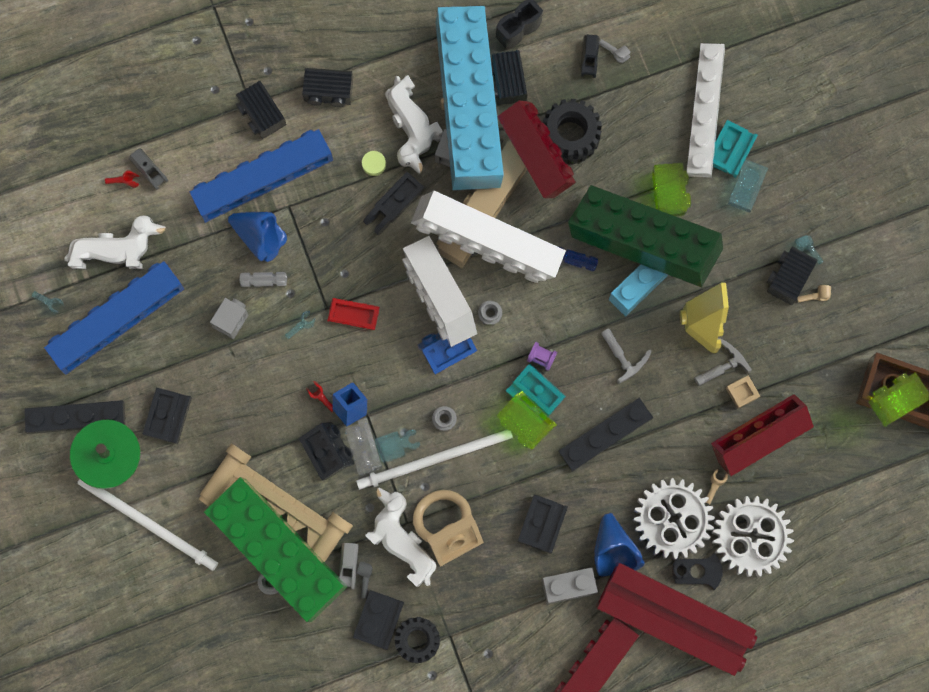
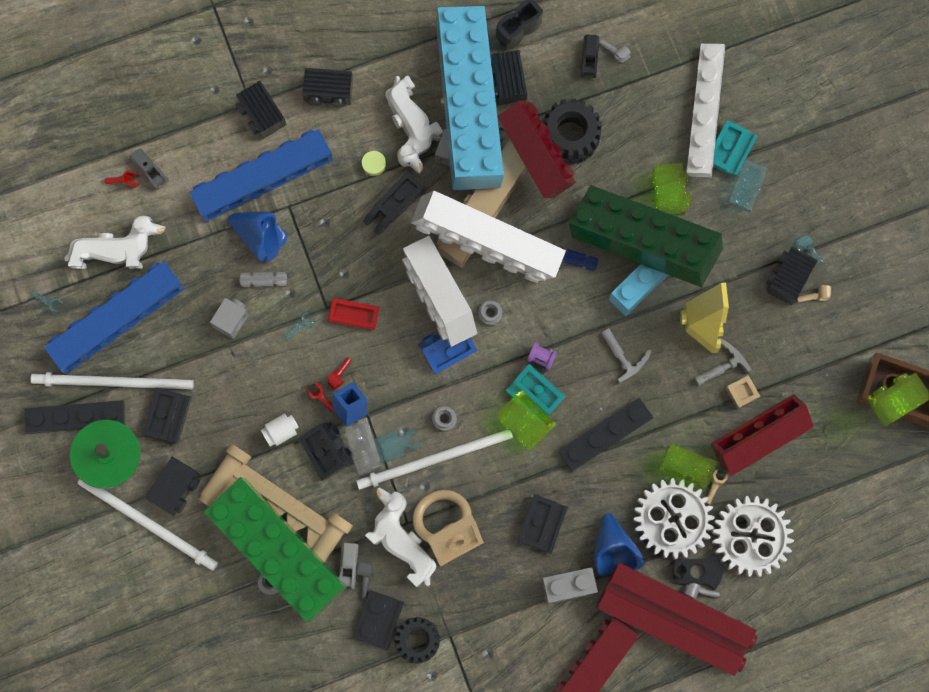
(49, 379): none -> white bar
(173, 487): none -> black brick
(279, 430): none -> white brick
(334, 378): none -> red hand
(688, 465): none -> clear neon green brick
(693, 590): none -> light grey hand

